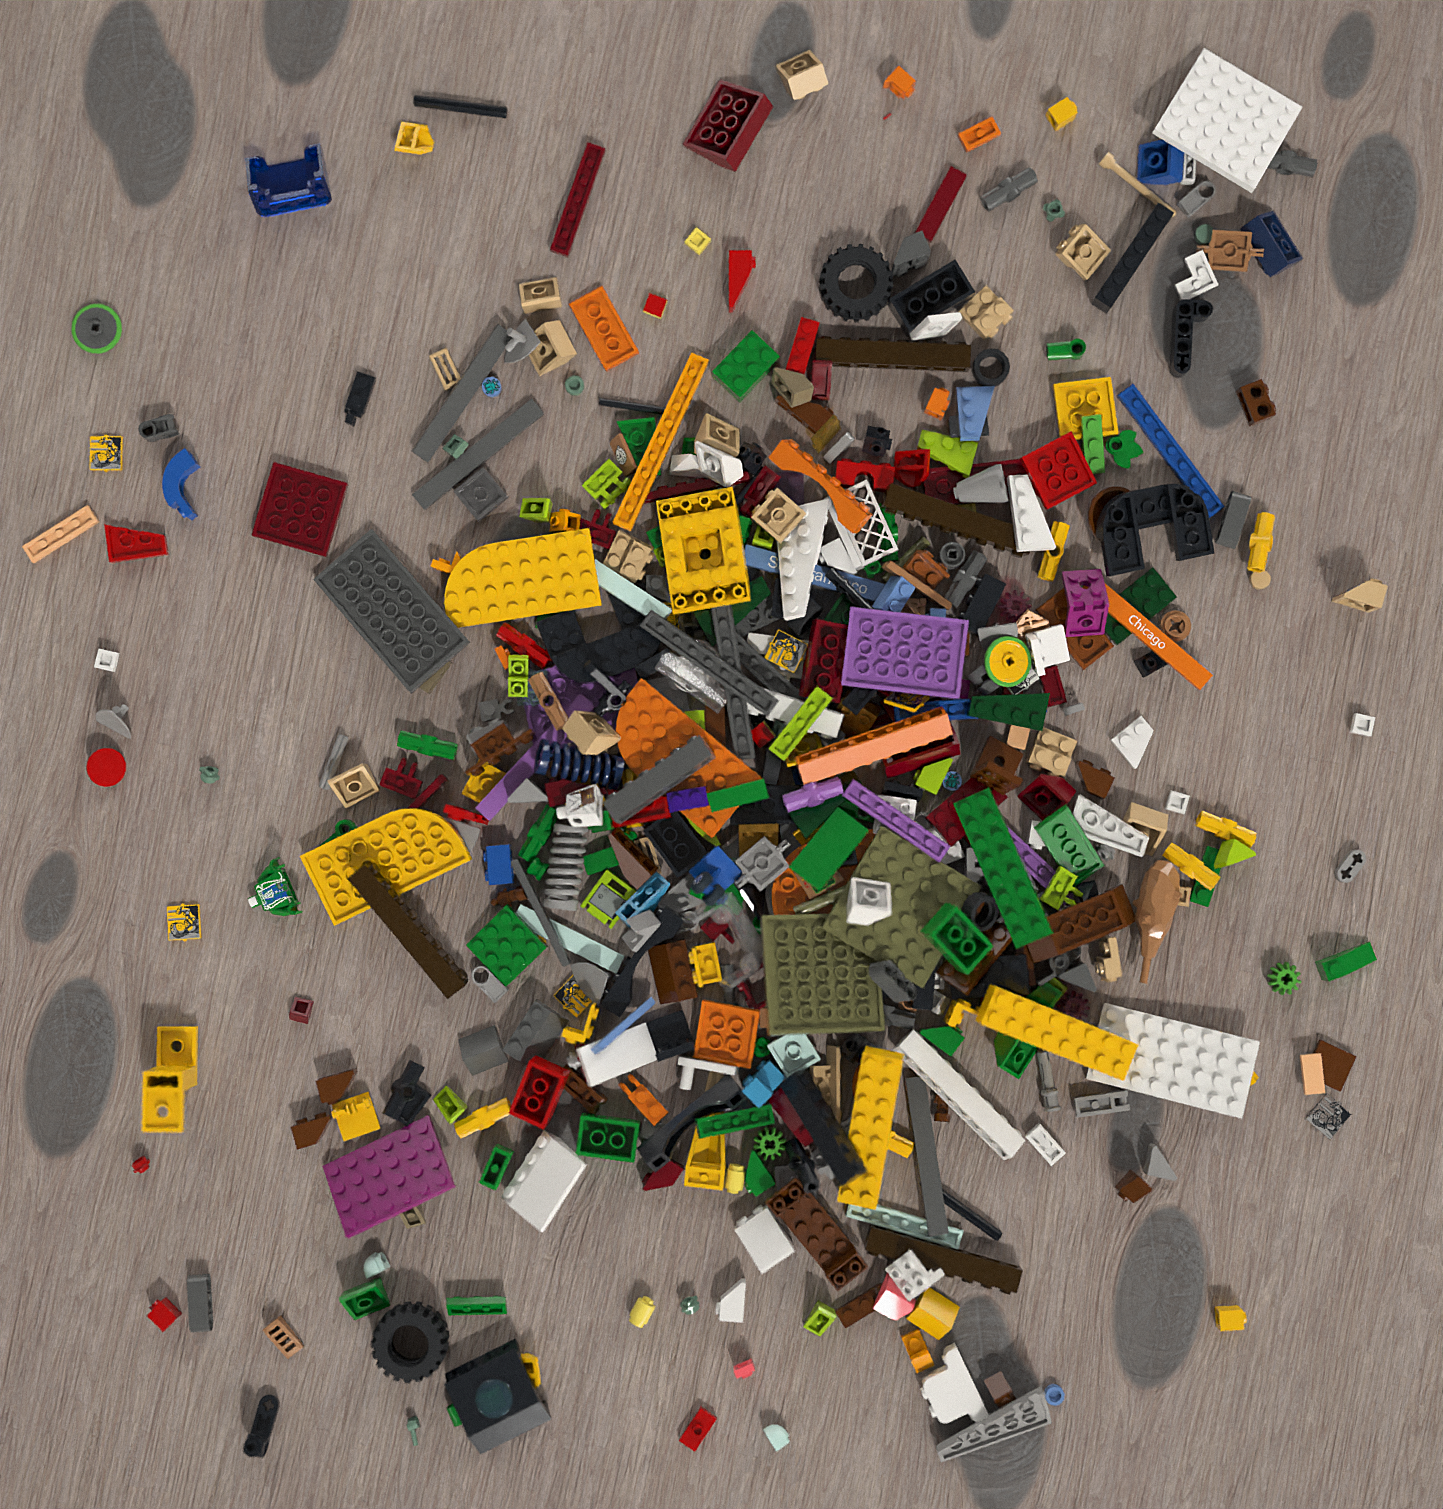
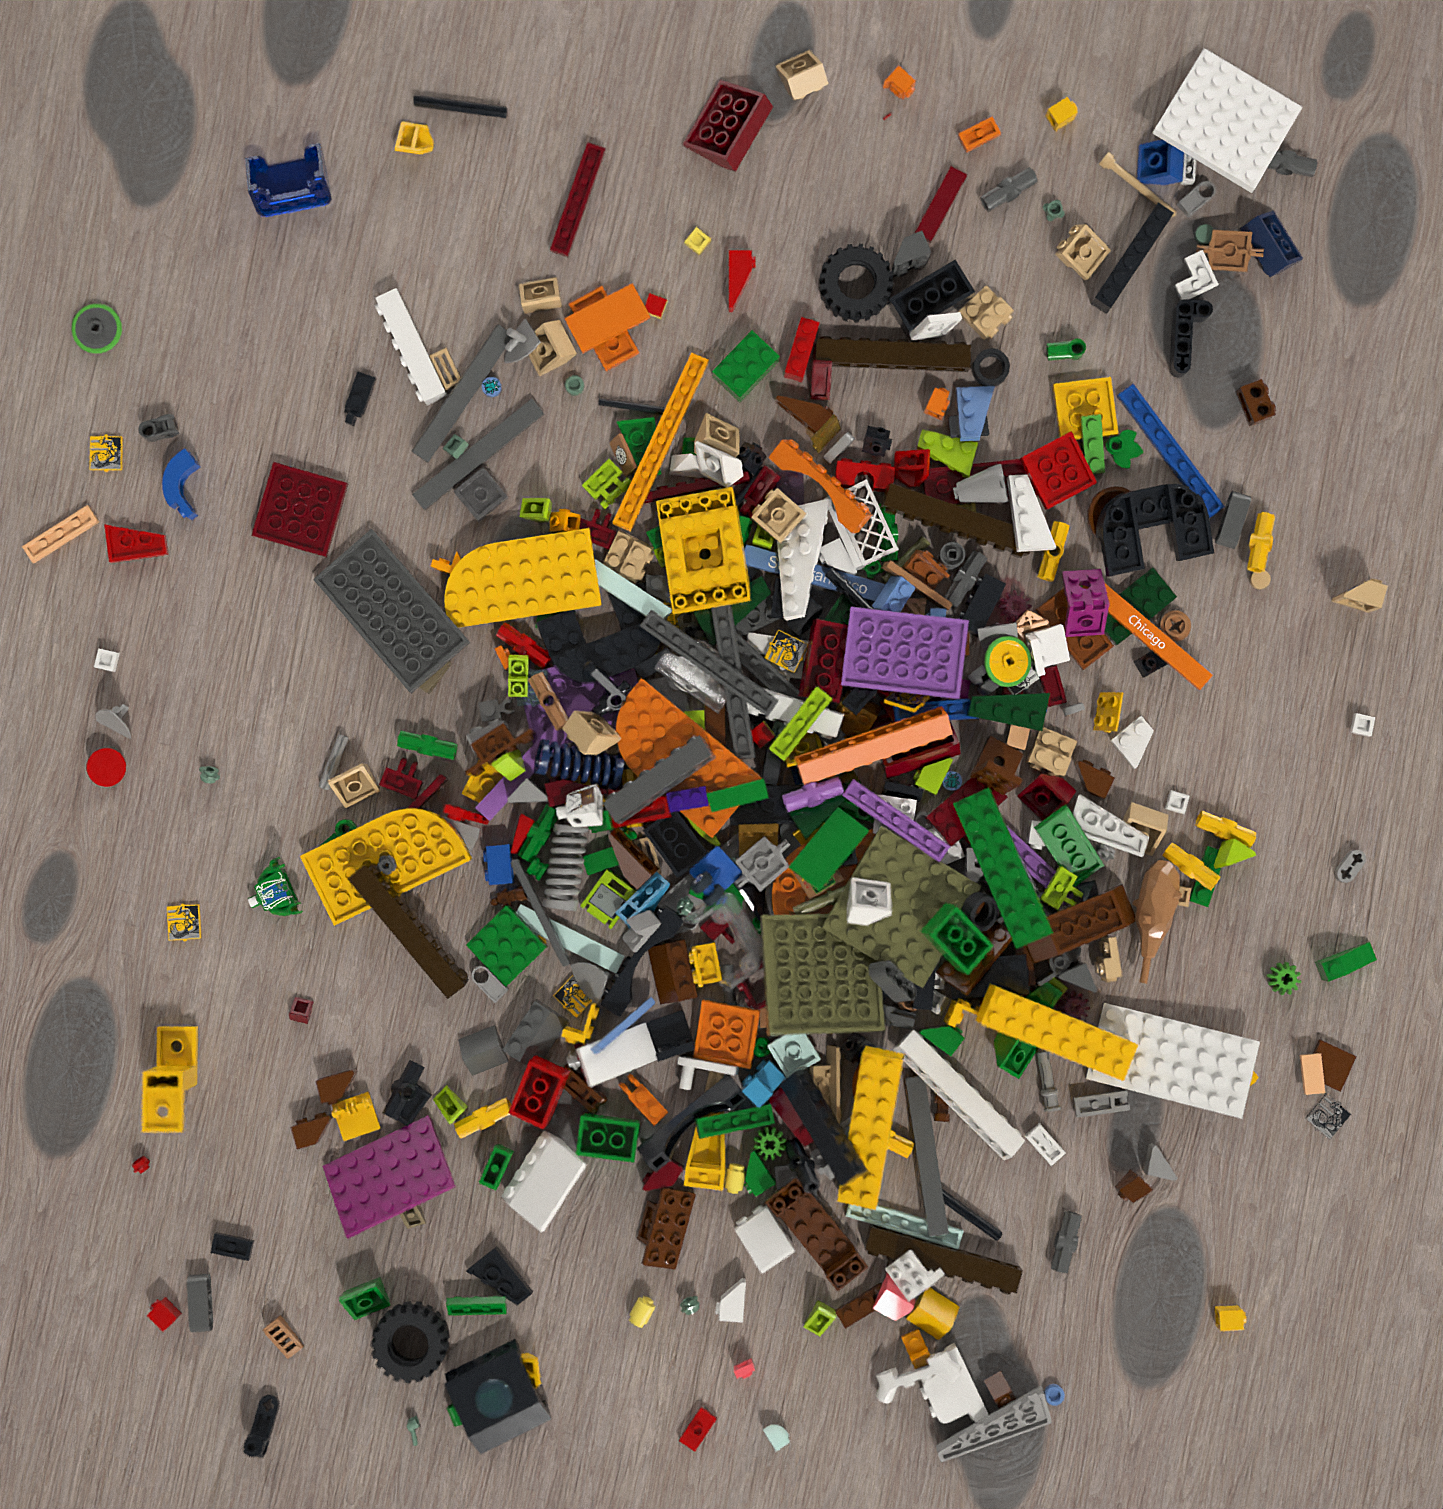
(232, 1246): none -> black plate
(375, 1264): light aqua piece -> none
(391, 864): none -> dark grey plate
(411, 347): none -> white brick
(501, 1275): none -> black wing
(510, 765): none -> lime slope
(523, 827): none -> red slope
(607, 318): none -> orange tile
(665, 1227): none -> reddish brown bracket
(684, 906): none -> sand green plate
(792, 386): dark tan slope -> none
(938, 1364): none -> white plate
(1066, 1242): none -> dark grey piece
(1108, 711): none -> yellow hinge

